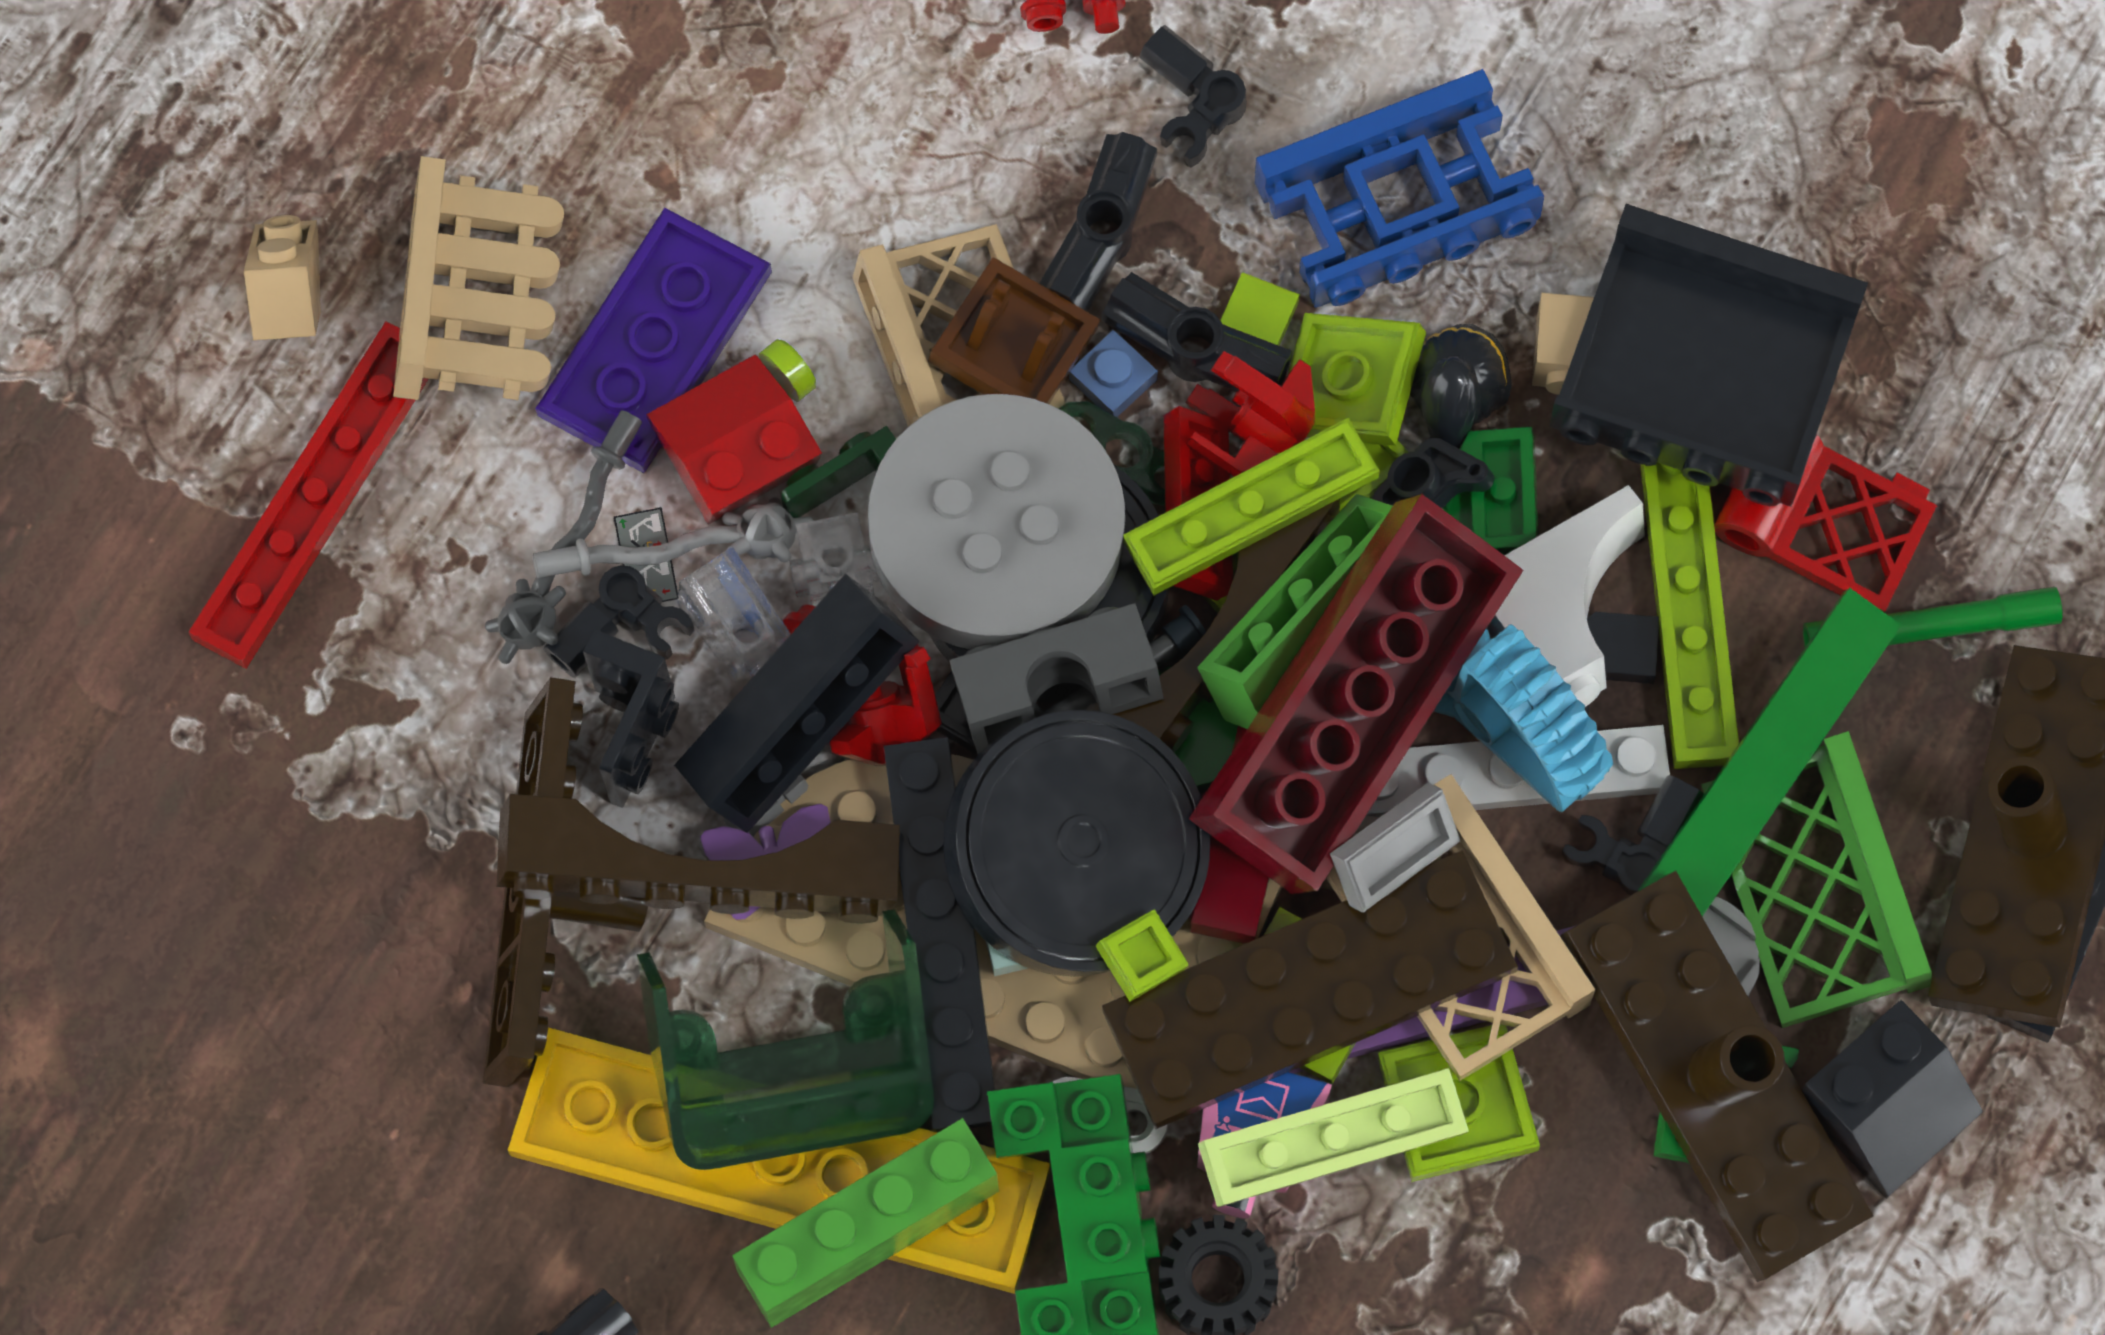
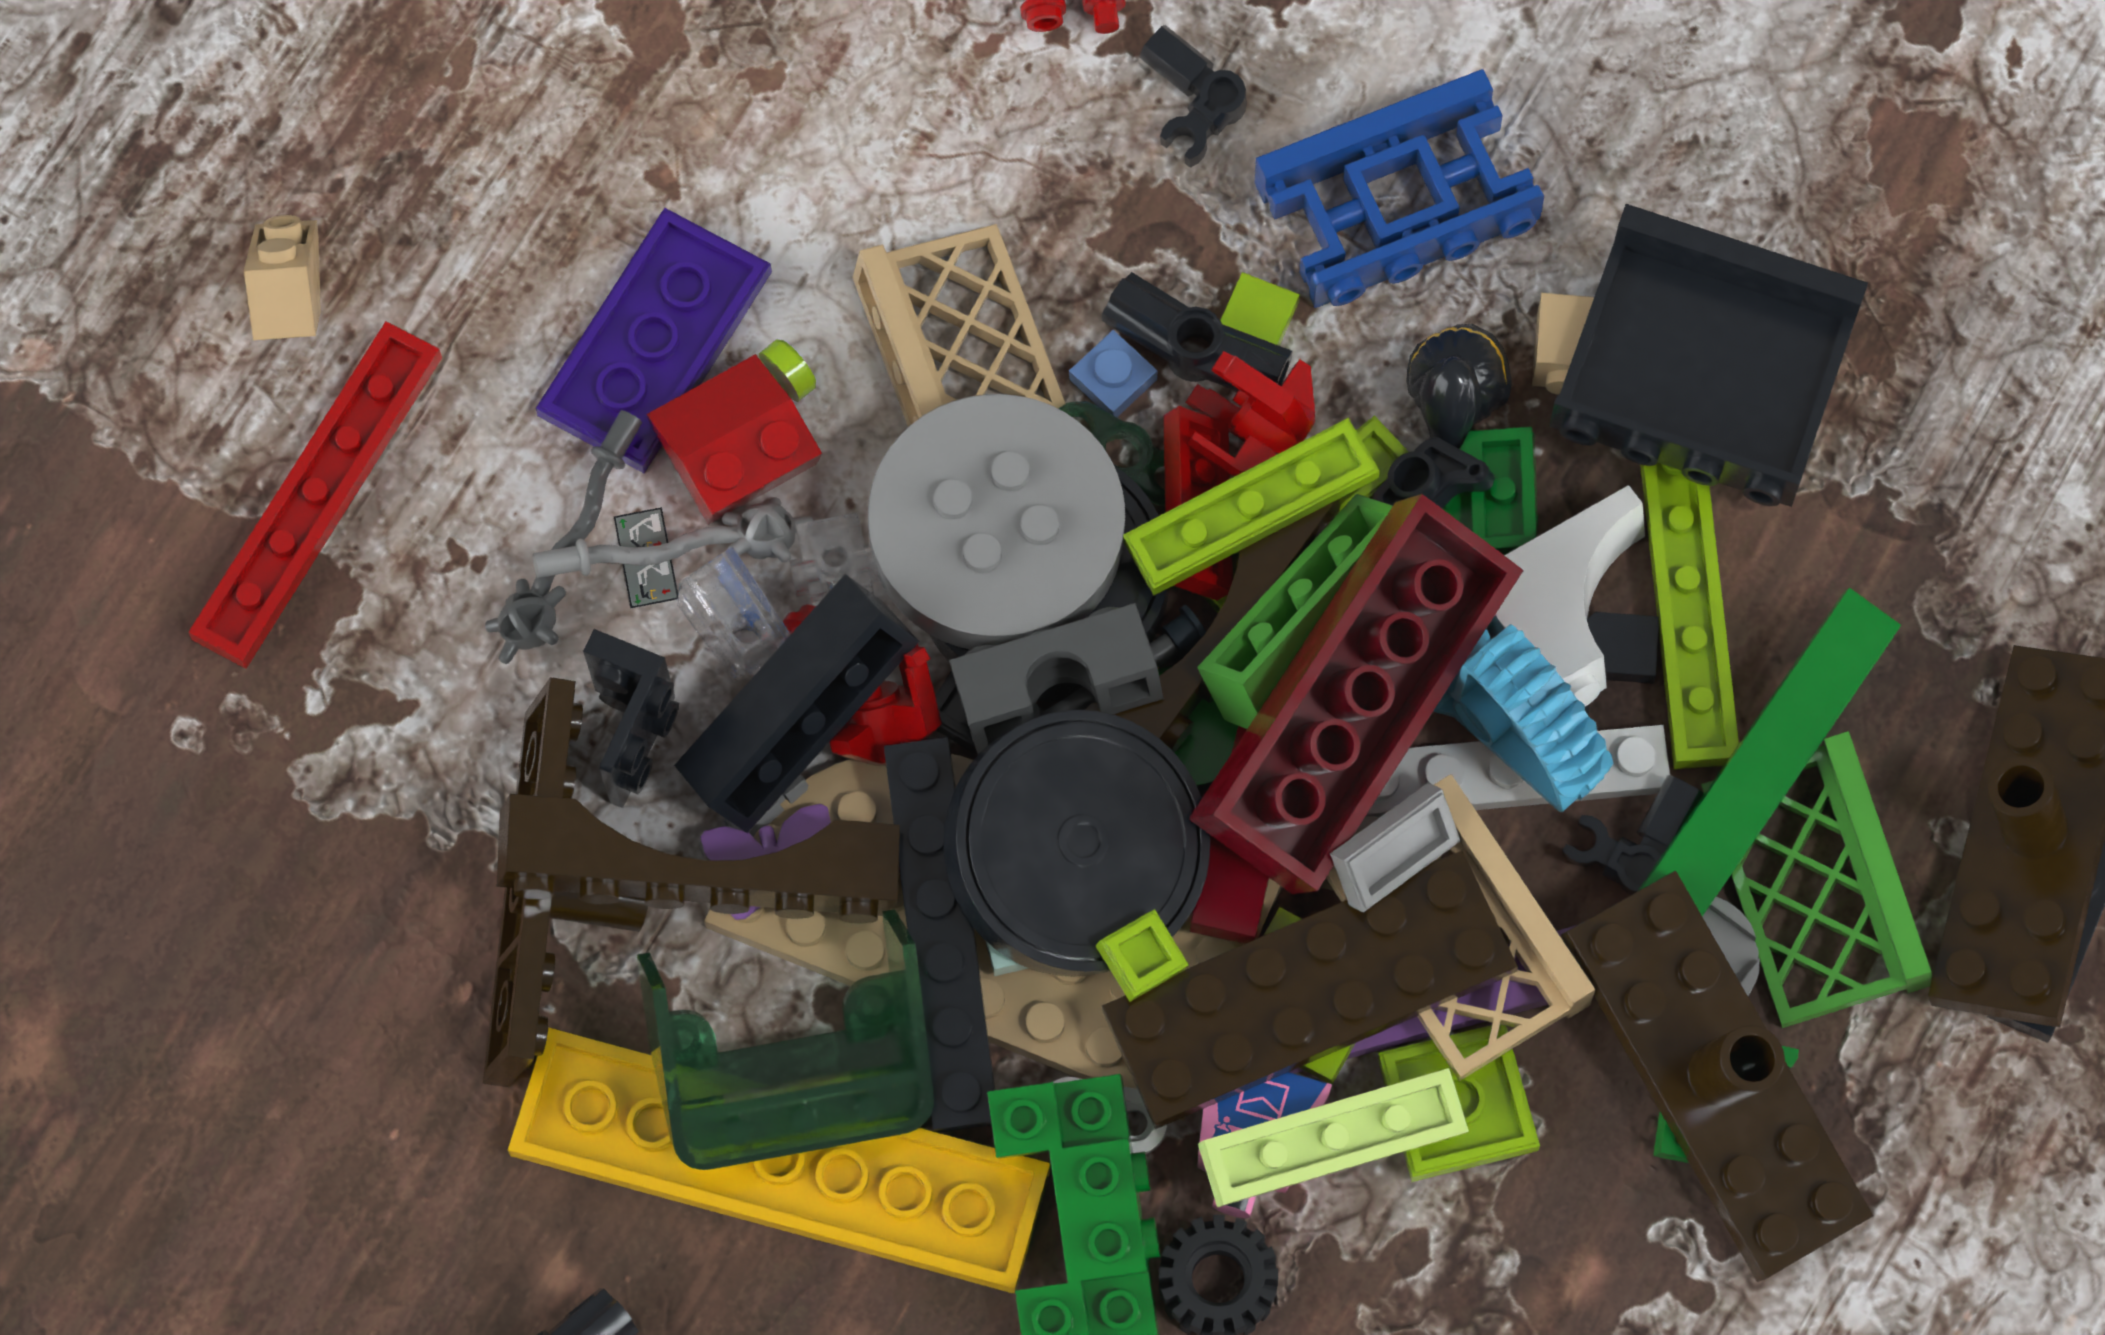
(475, 310): tan fence -> none
(622, 599): black bar -> none
(818, 484): dark green bracket -> none
(866, 1222): bright green brick -> none
(1013, 336): reddish brown plate -> none
(1112, 195): black piece -> none
(1360, 371): lime plate -> none
(1771, 529): red piece -> none
(1892, 1099): black slope -> none
(2003, 613): green piece -> none

